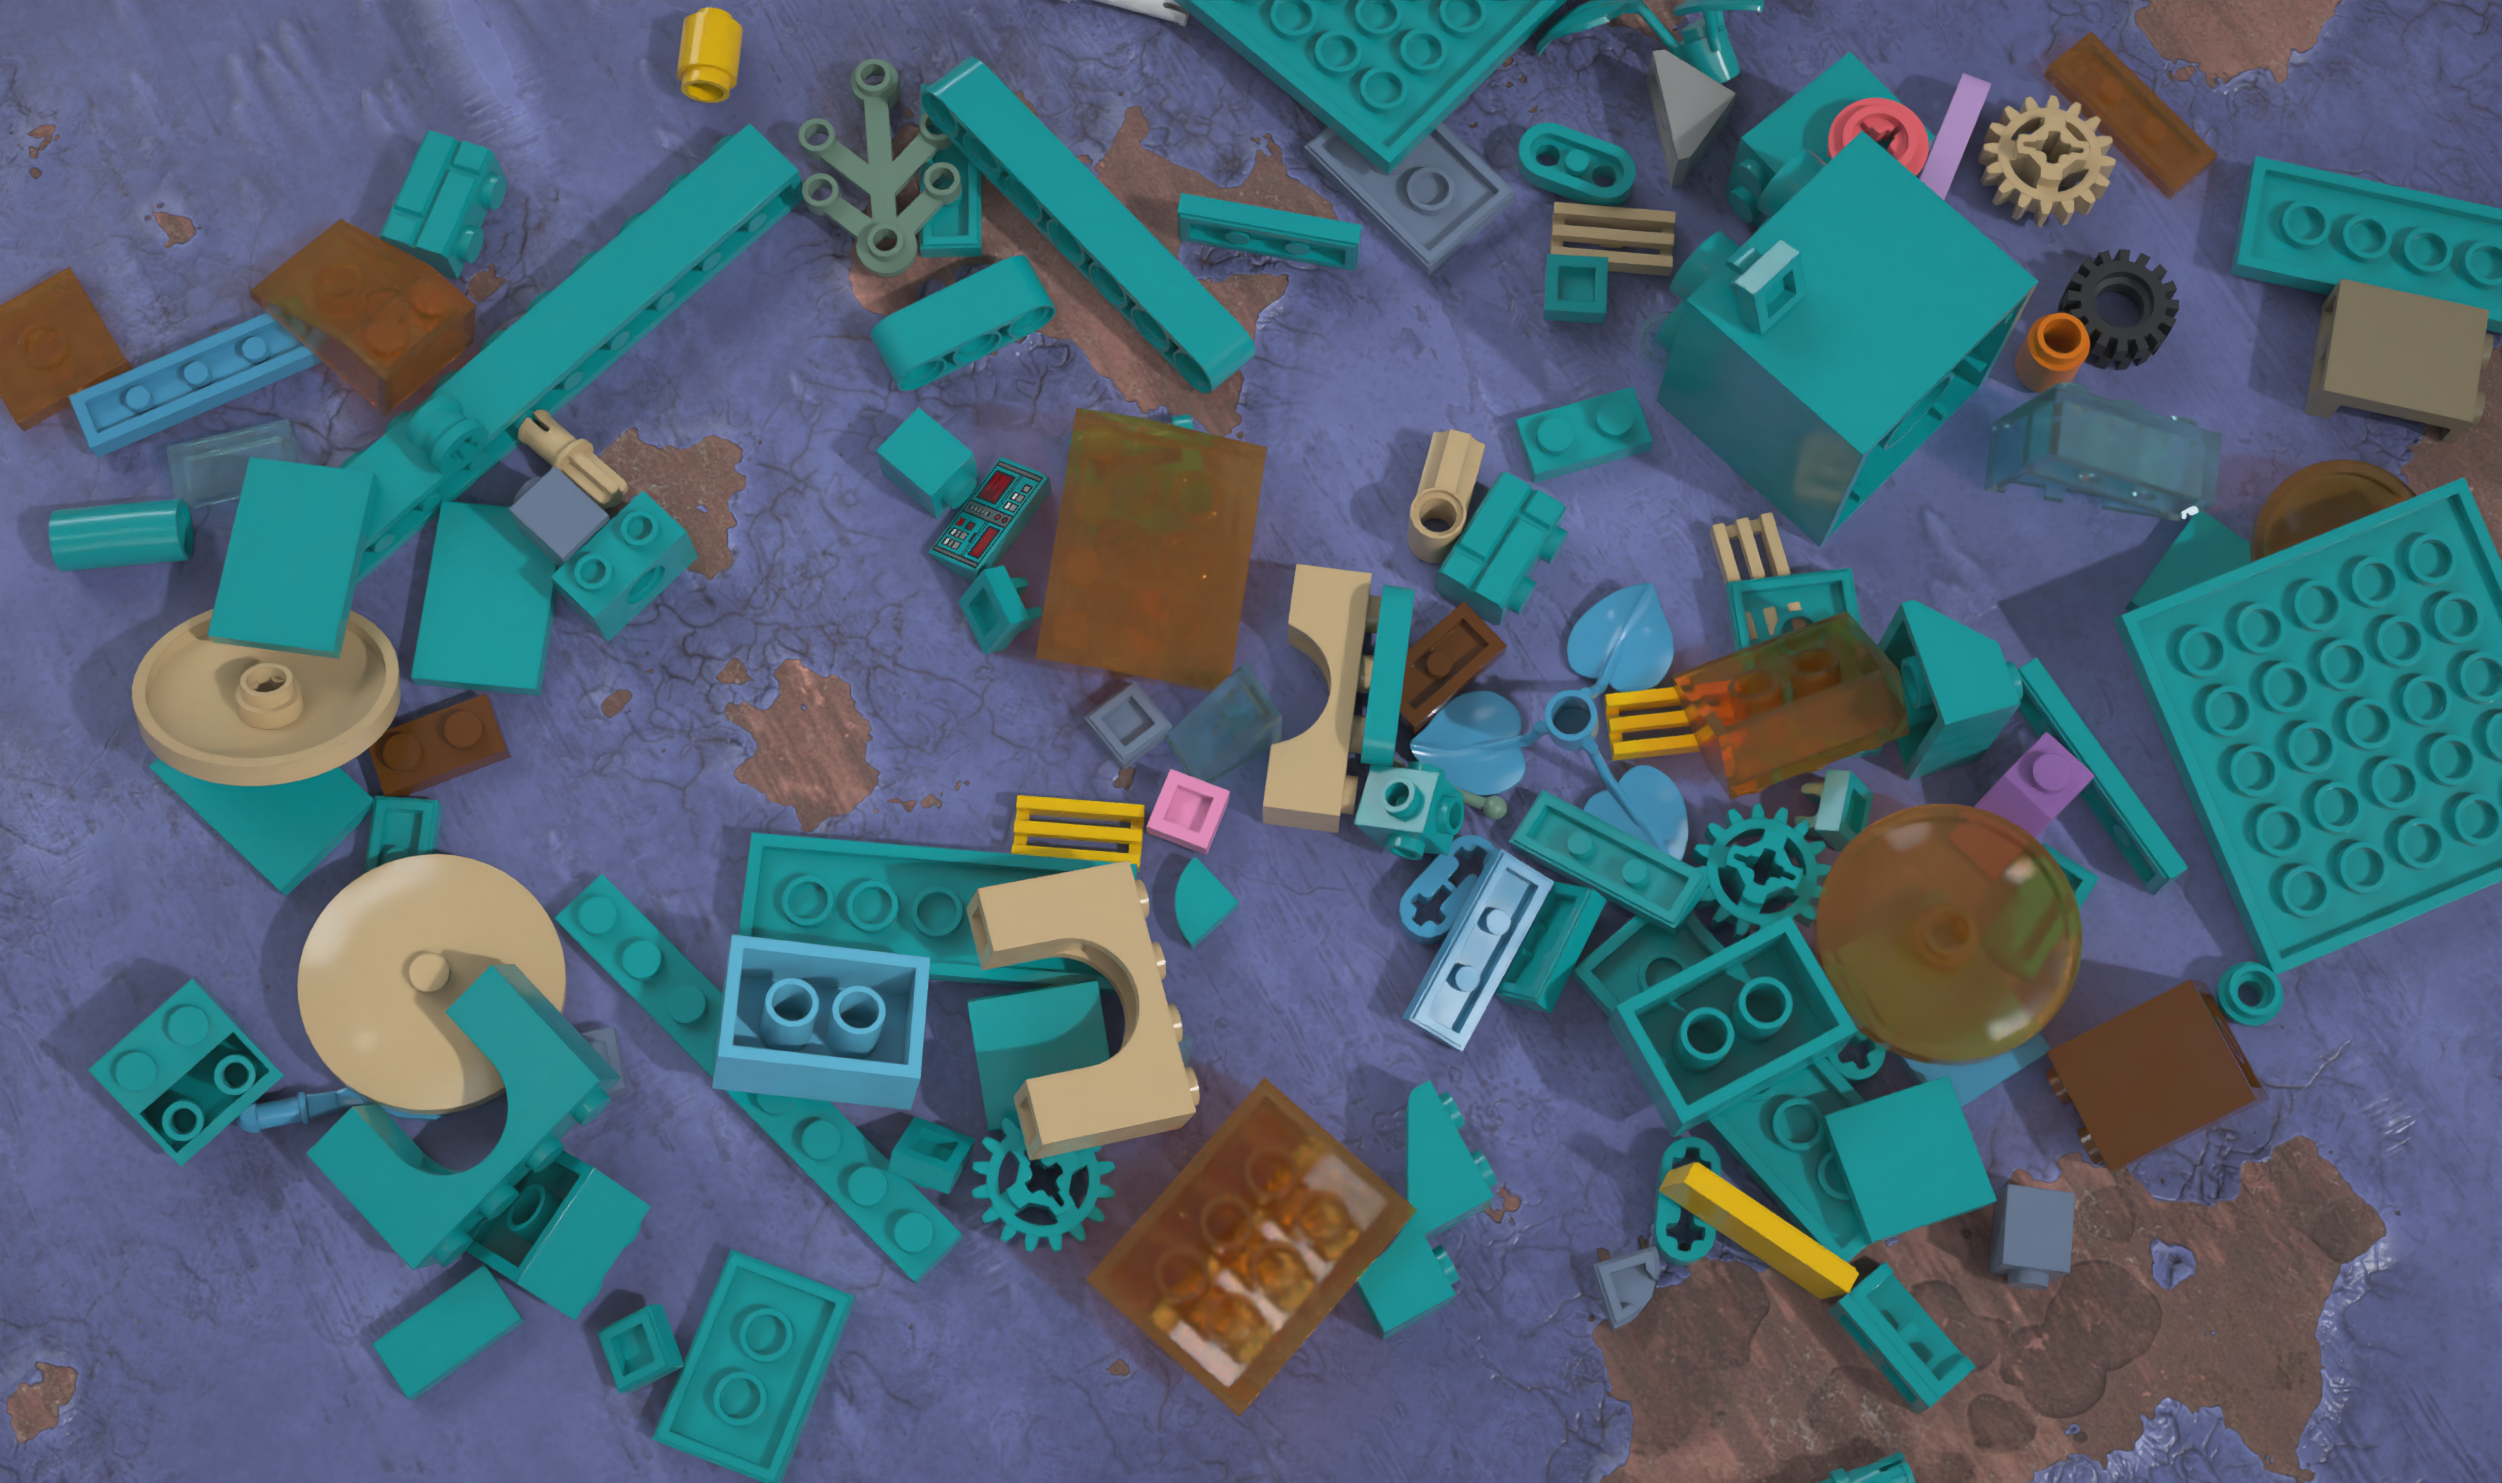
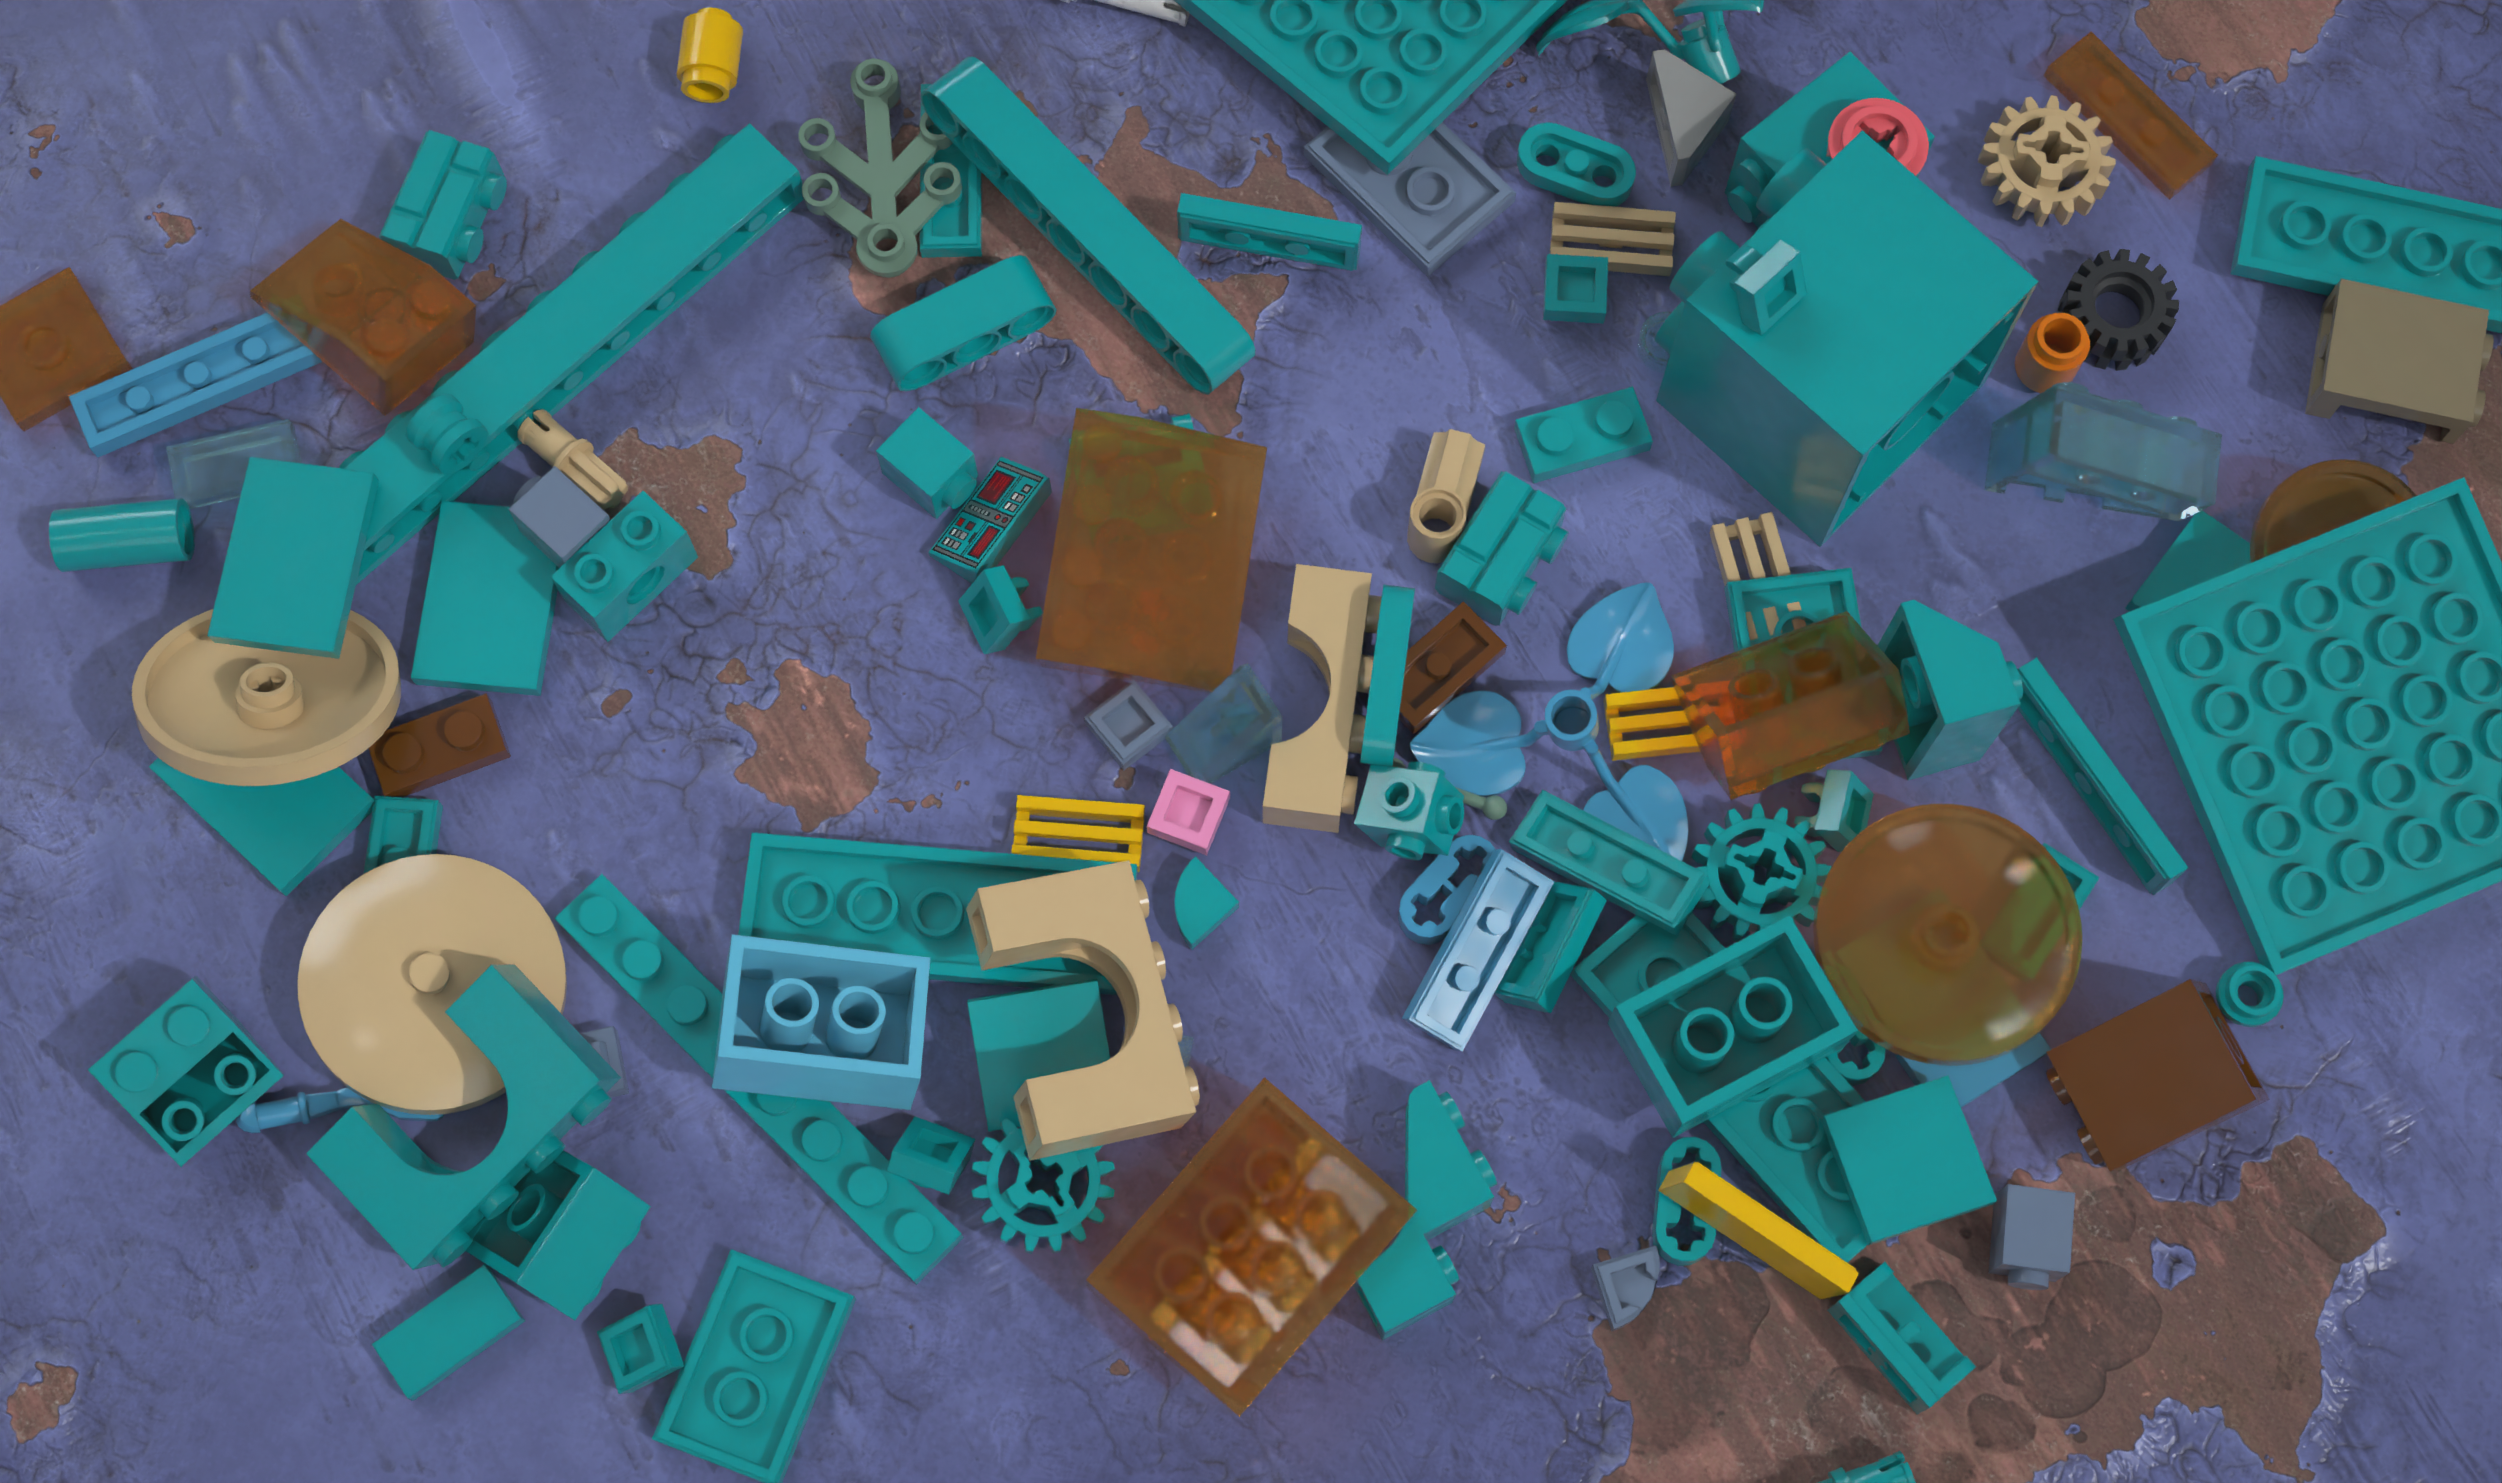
(1954, 134): lavender beam -> none
(2037, 786): medium lavender slope -> none

